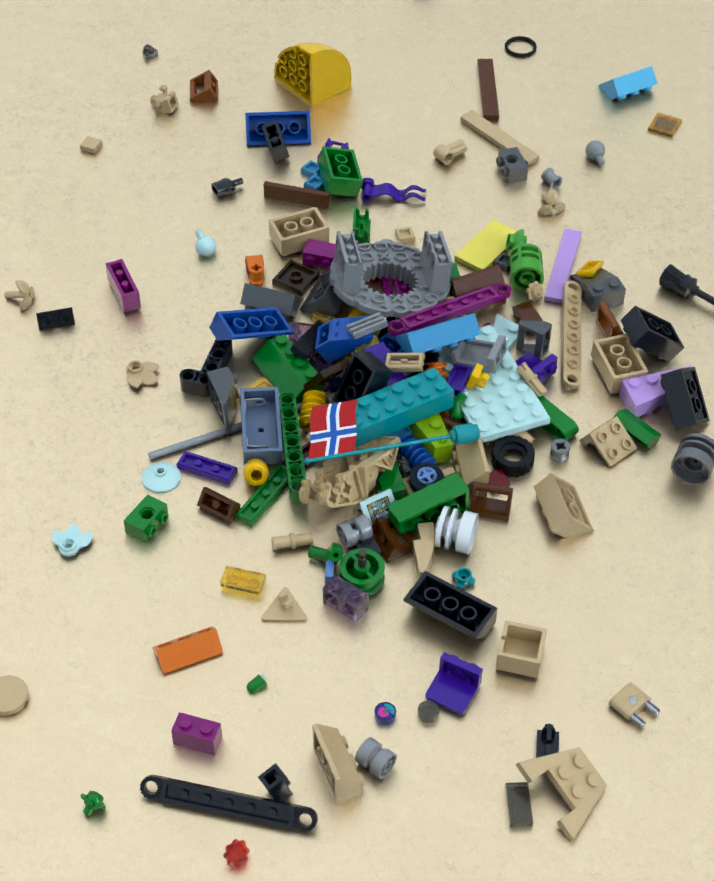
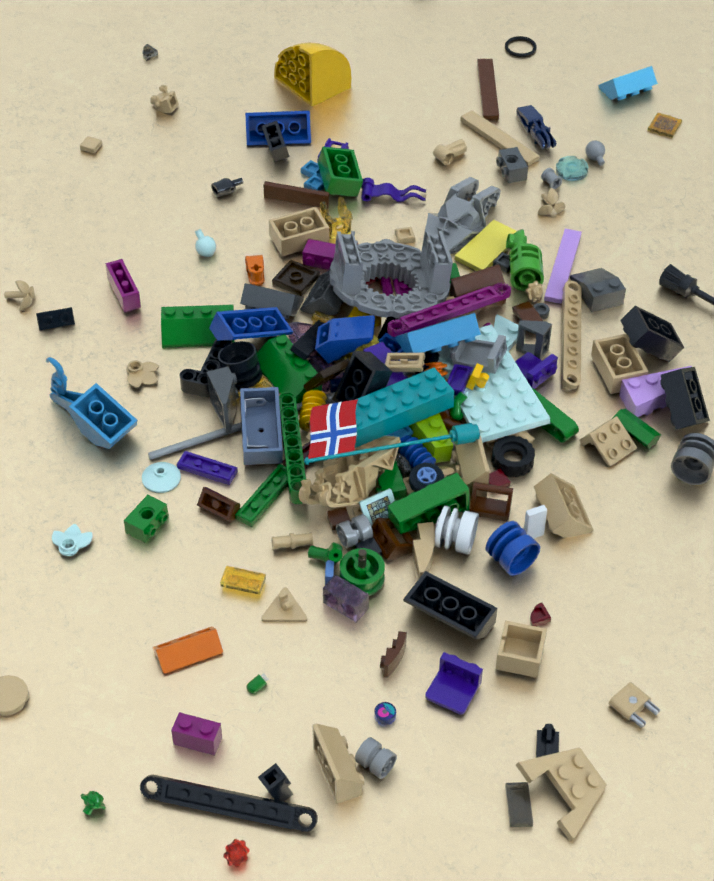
(94, 412): none -> dark azure slope
(189, 325): none -> green slope
(210, 90): dark orange tile -> none
(243, 361): none -> black wheel
(256, 472): yellow head -> none
(337, 516): none -> reddish brown tile
(345, 218): none -> clear yellow piece
(361, 226): green hinge -> none
(367, 325): light grey tile -> none
(394, 654): none -> reddish brown slope
(428, 711): clear smoke tile -> none
(460, 218): none -> light grey connector
(463, 573): teal plate -> none
(512, 548): none -> blue wheel
(531, 379): tan axle -> none
(533, 123): none -> dark blue arm
(535, 521): none -> white tile
(539, 615): none -> dark red tile
(542, 309): none -> dark grey tile
(559, 450): flat silver wheel -> none
(572, 168): none -> clear light blue tile
(590, 268): yellow tile -> none
(607, 322): dark orange tile -> none

